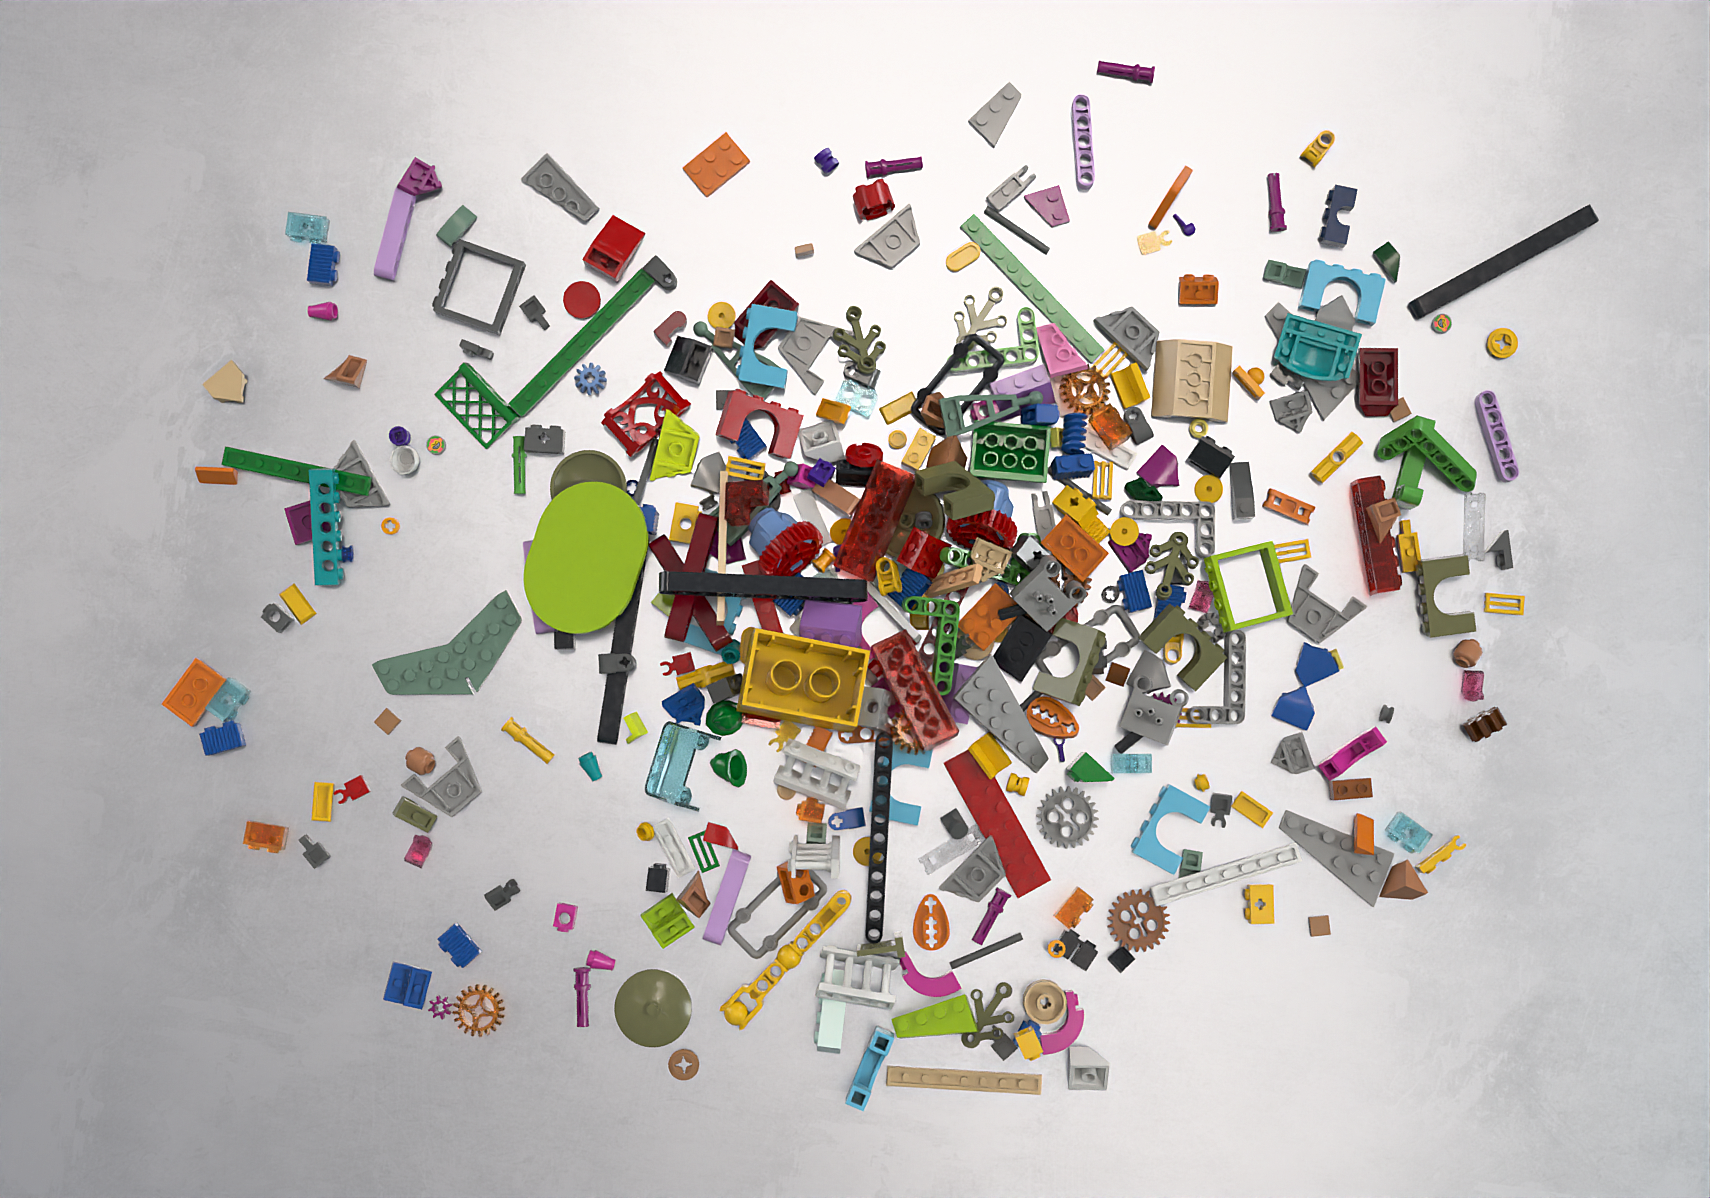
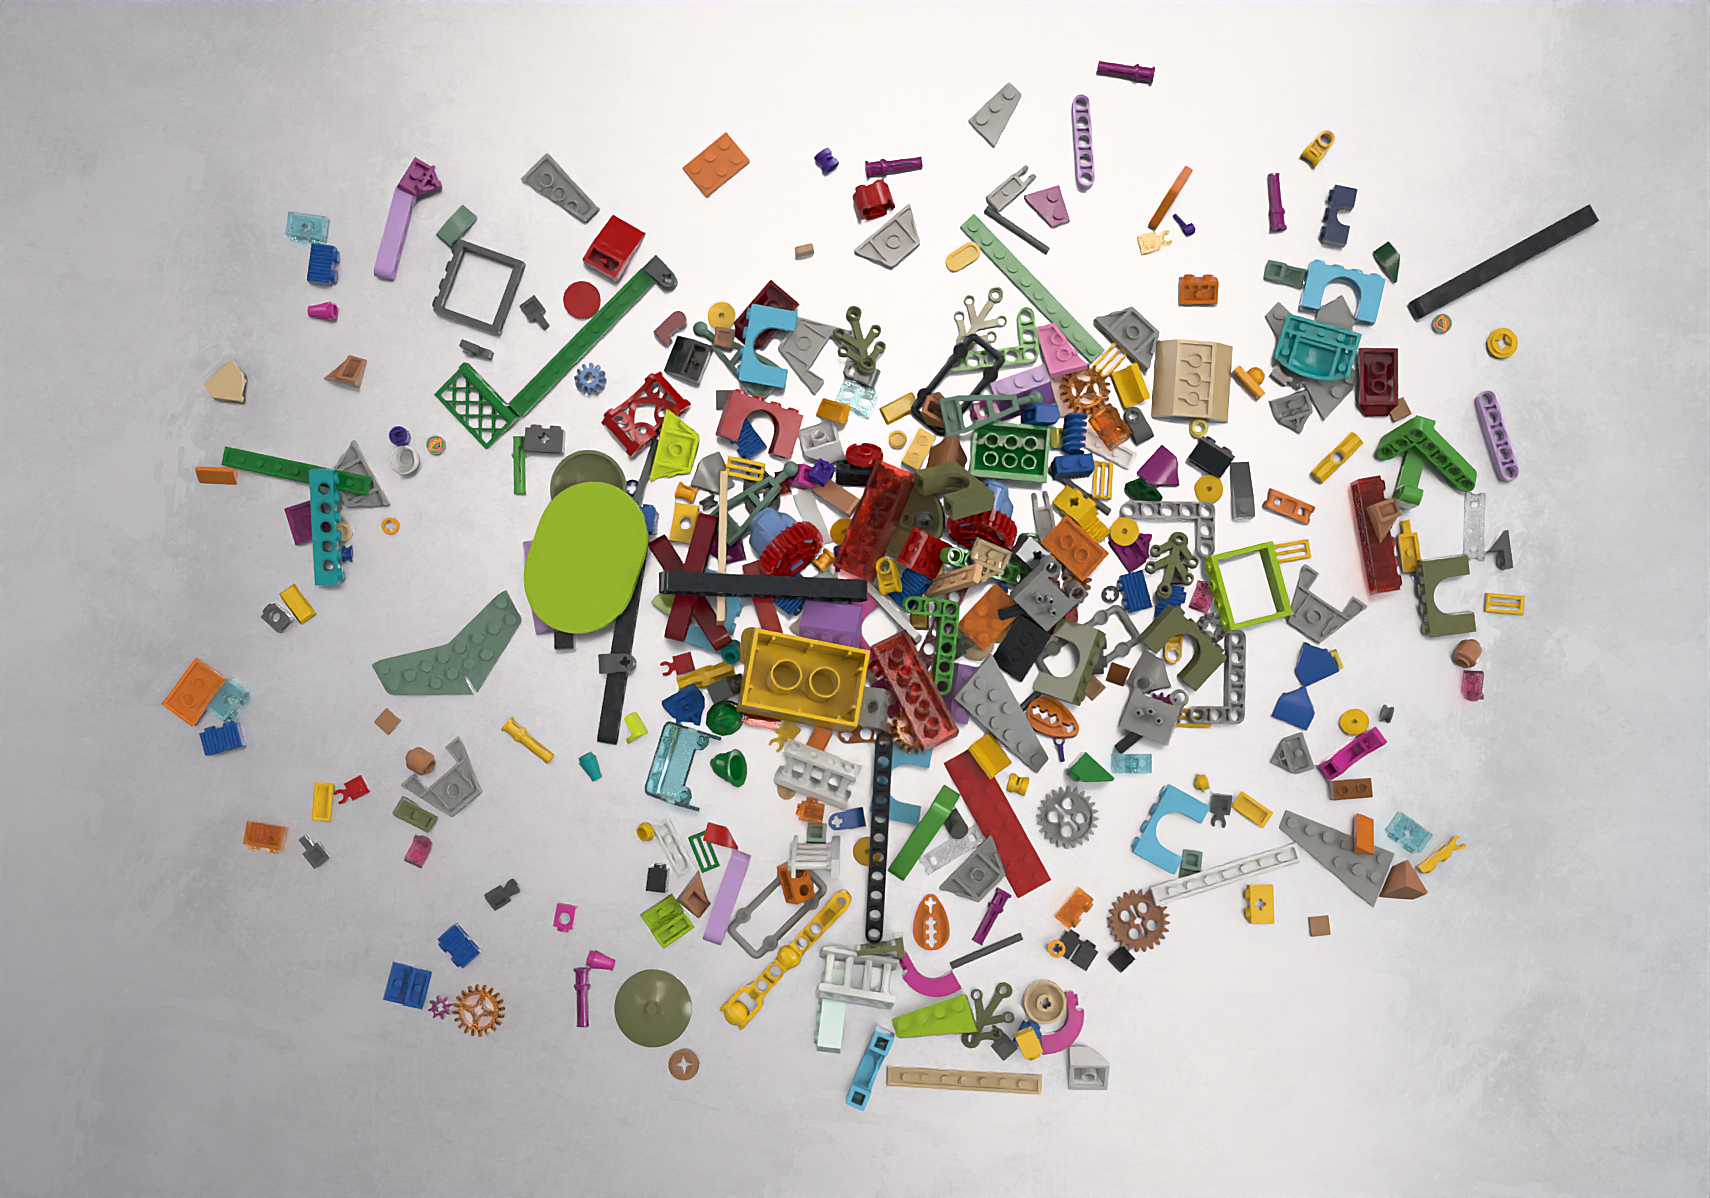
(346, 530): none -> tan tile
(686, 492): none -> light orange bush
(742, 496): clear red brick -> none
(924, 832): none -> bright green beam
(1354, 721): none -> yellow piece
(1485, 724): reddish brown gear -> none

